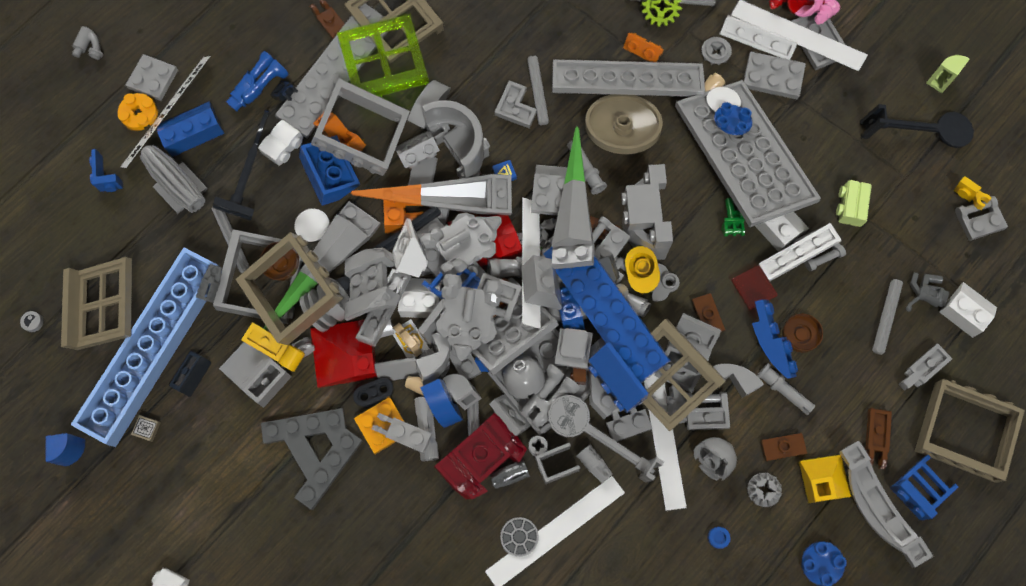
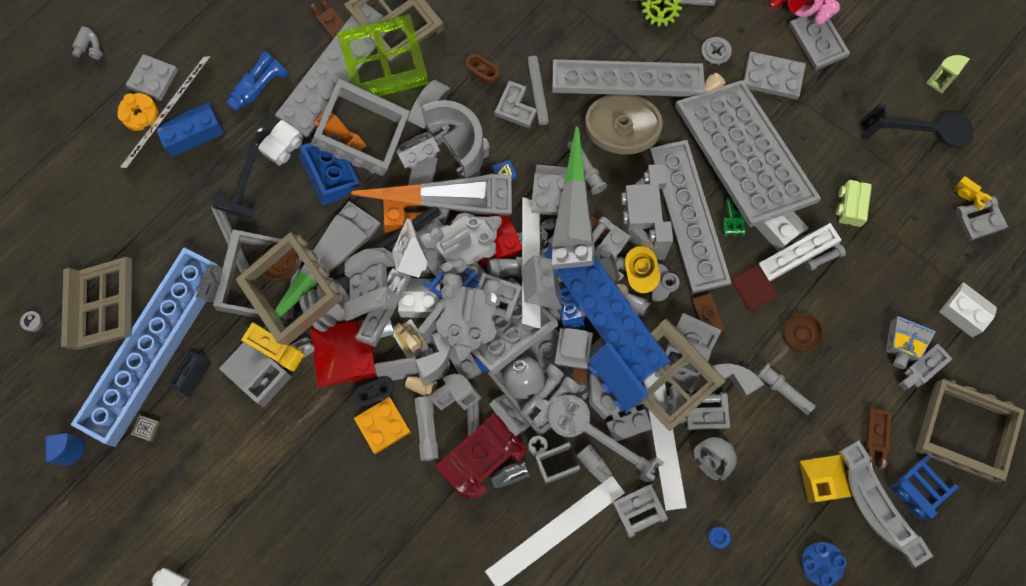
(103, 183): blue bracket -> none
(174, 181): light grey plate -> none
(283, 91): black plate -> none
(311, 224): white sticker -> none
(318, 473): dark grey plate -> none
(404, 433): light grey hinge -> none
(440, 403): blue brick -> none
(483, 69): none -> reddish brown plate
(519, 537): sticker -> none
(637, 503): none -> light grey plate
(643, 48): orange hinge -> none
(691, 218): none -> light grey plate
(720, 95): white sticker -> none
(733, 119): blue dish -> none
(756, 494): light grey gear -> none
(758, 37): white plate -> none
(776, 349): blue slope -> none
(783, 447): reddish brown plate -> none
(804, 36): white sticker -> none
(887, 317): light grey axle -> none
(907, 341): none -> torso
(931, 294): dark grey piece -> none

